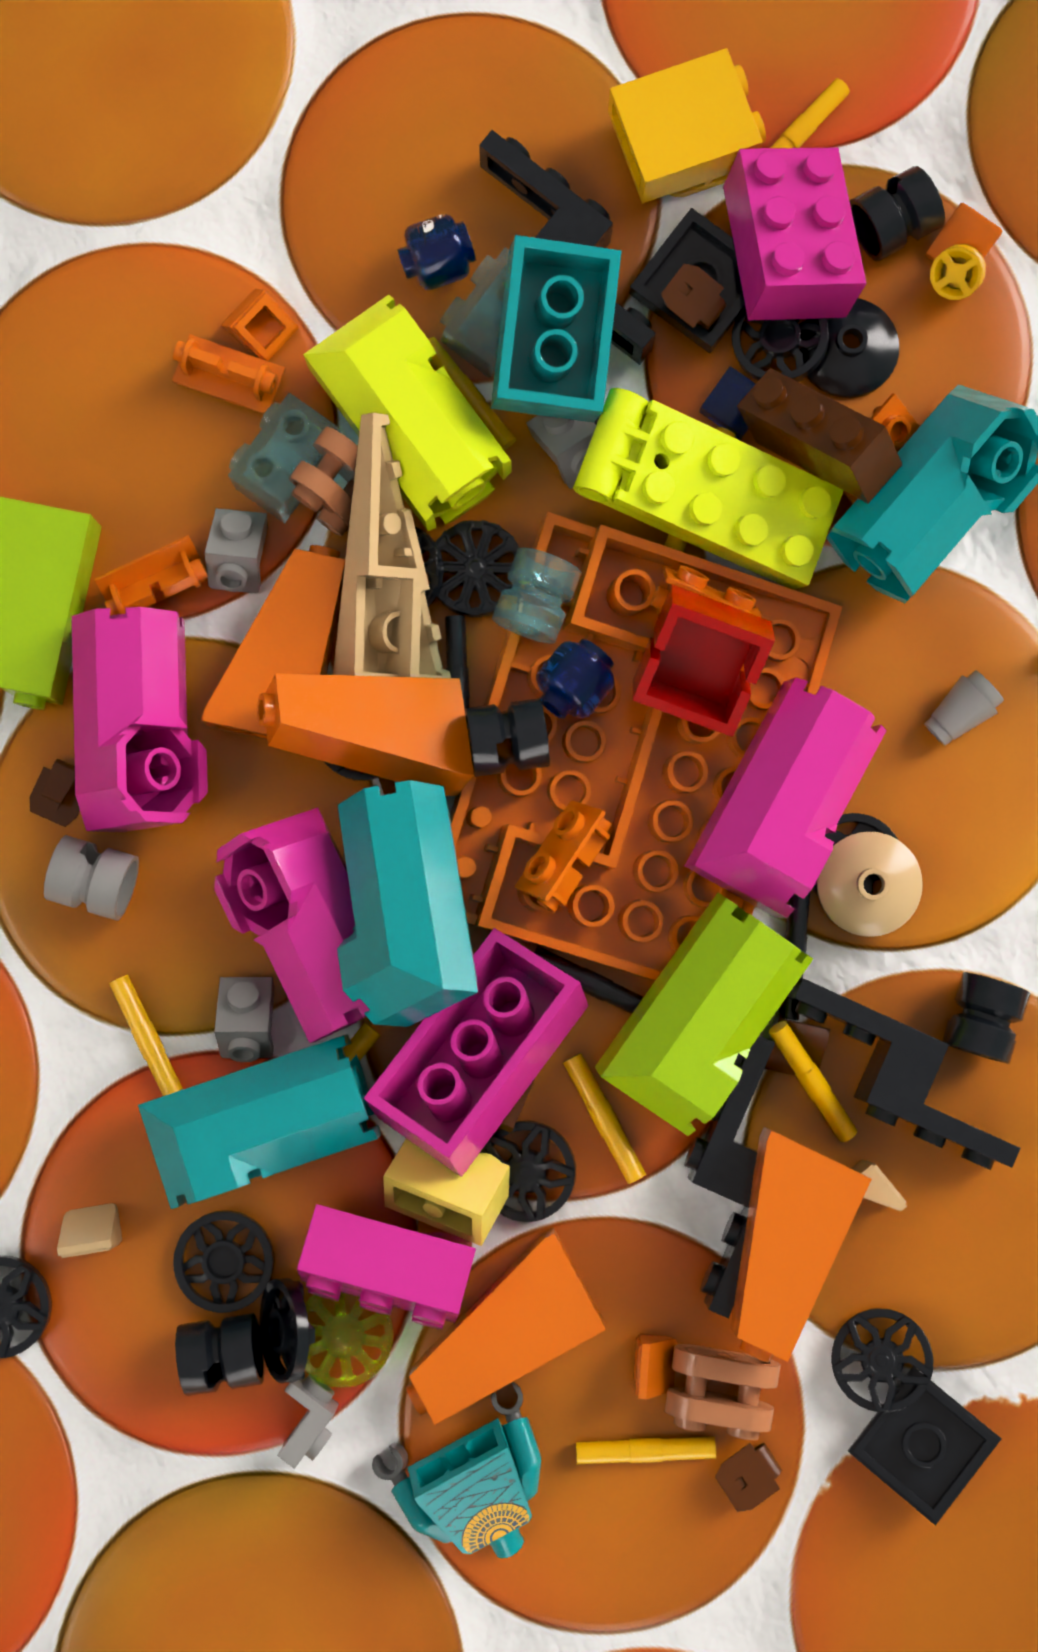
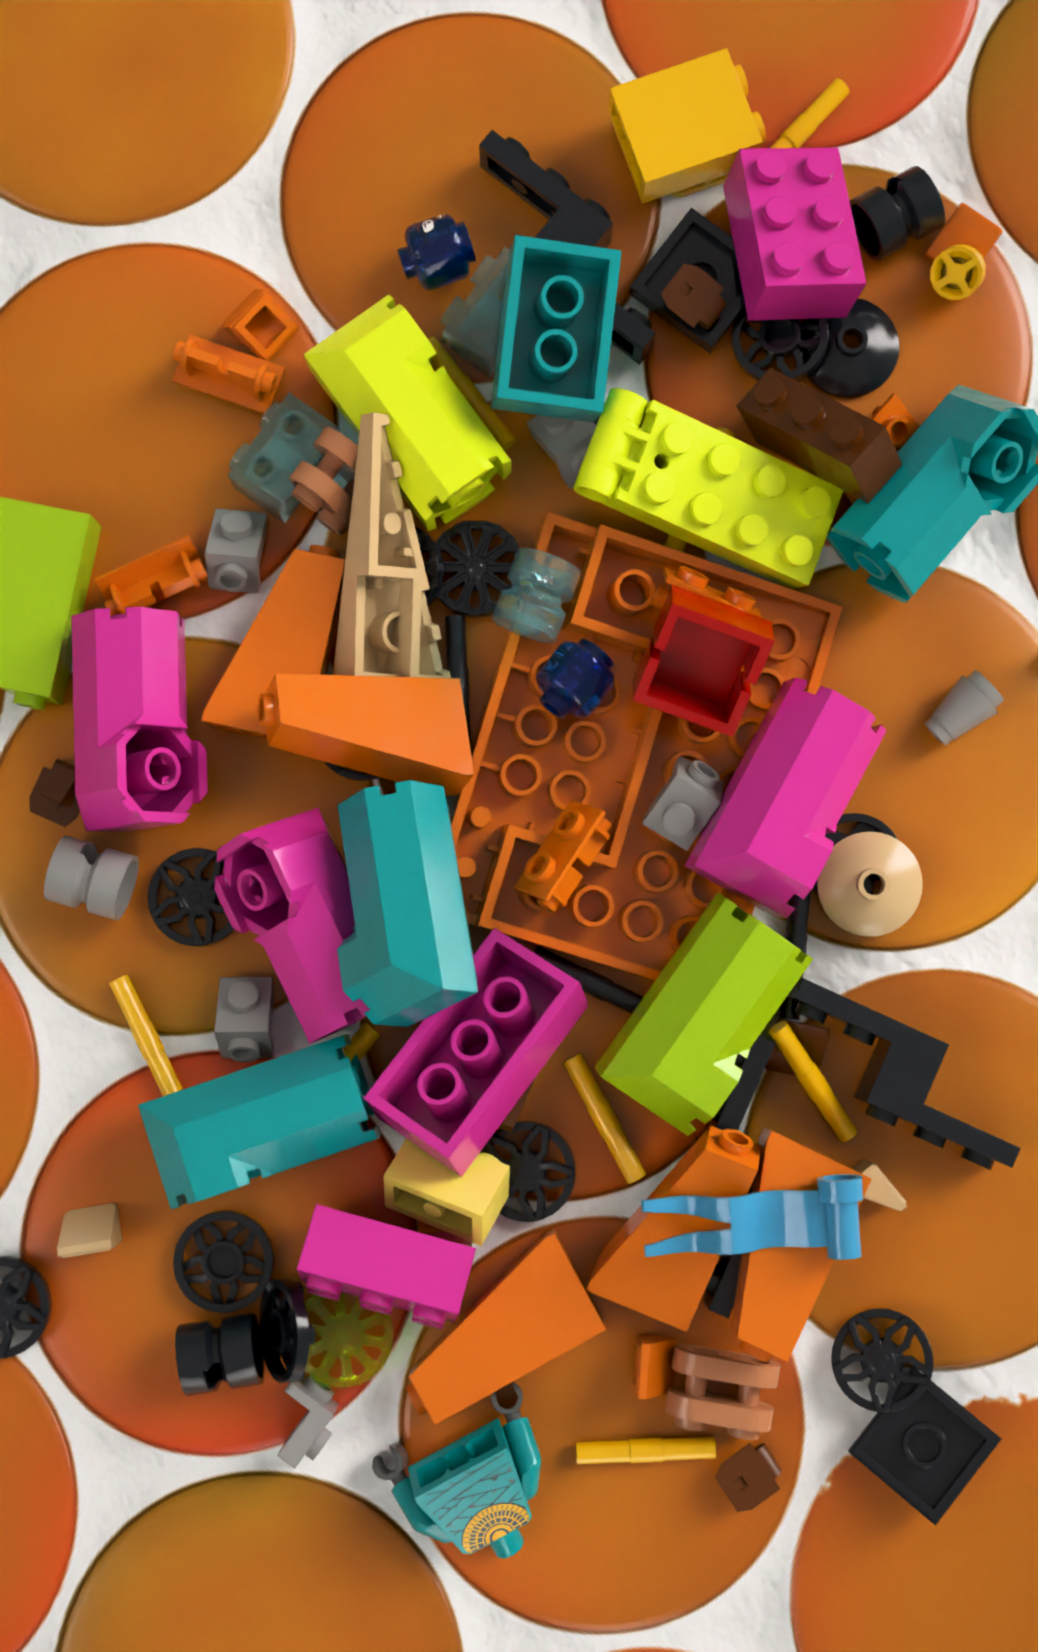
(193, 897): none -> black wheel
(508, 737): black wheel -> none
(673, 1284): none -> orange slope
(685, 802): none -> light grey bracket
(723, 402): clear blue tile -> none
(770, 1219): none -> dark azure flag
(986, 1017): black wheel -> none

